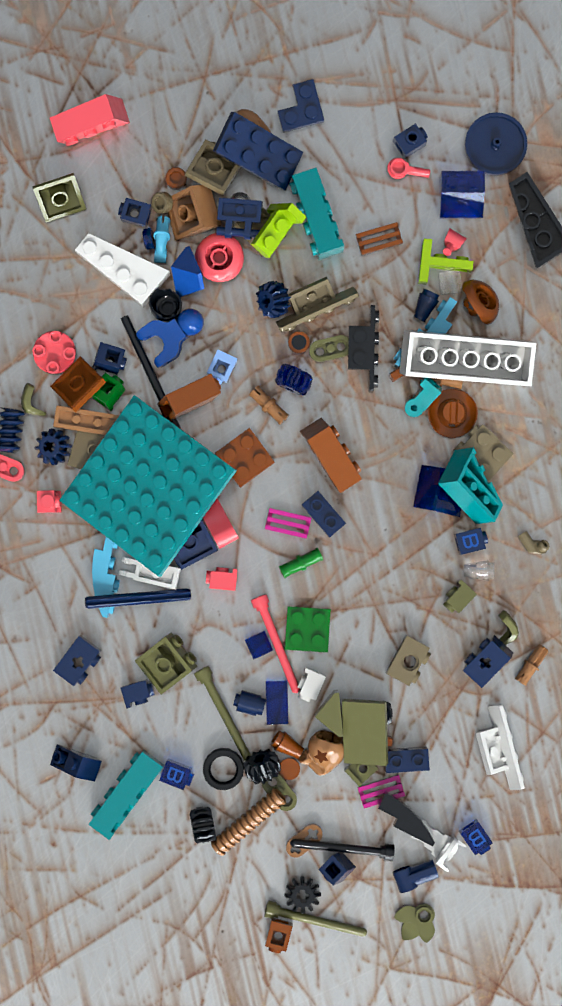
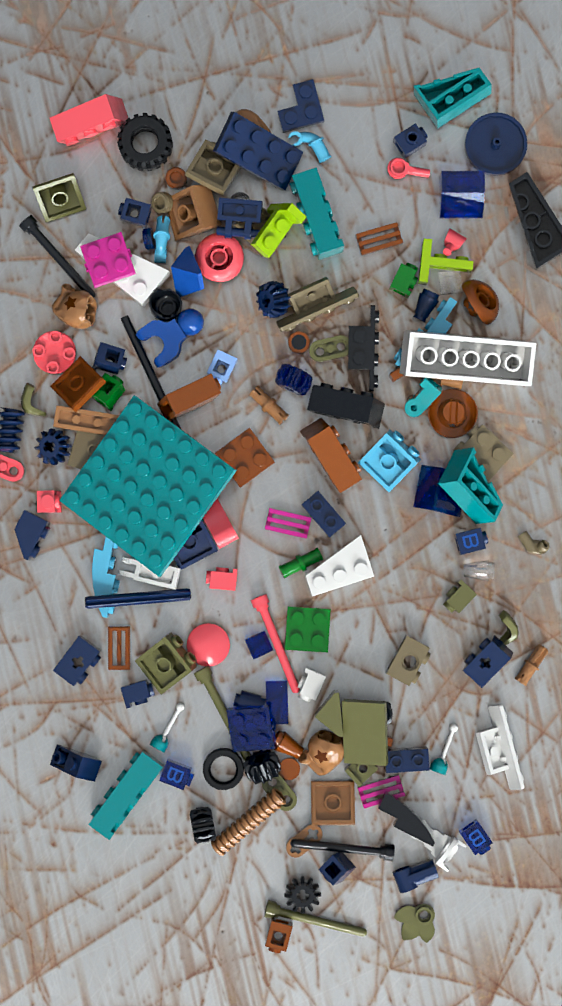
(29, 533): none -> dark blue slope
(30, 226): none -> black piece
(75, 307): none -> medium nougat piece
(108, 260): none -> dark pink plate
(119, 666): none -> dark orange tile
(145, 124): none -> black tyre
(160, 741): none -> hinge
(208, 644): none -> coral dish
(251, 728): none -> clear blue plate
(313, 141): none -> medium azure piece
(332, 803): none -> medium nougat tile
(341, 569): none -> white wedge
(346, 405): none -> black wedge
(390, 460): none -> medium azure plate
(404, 279): none -> green brick
(439, 764): none -> hinge
(453, 95): none -> teal wedge

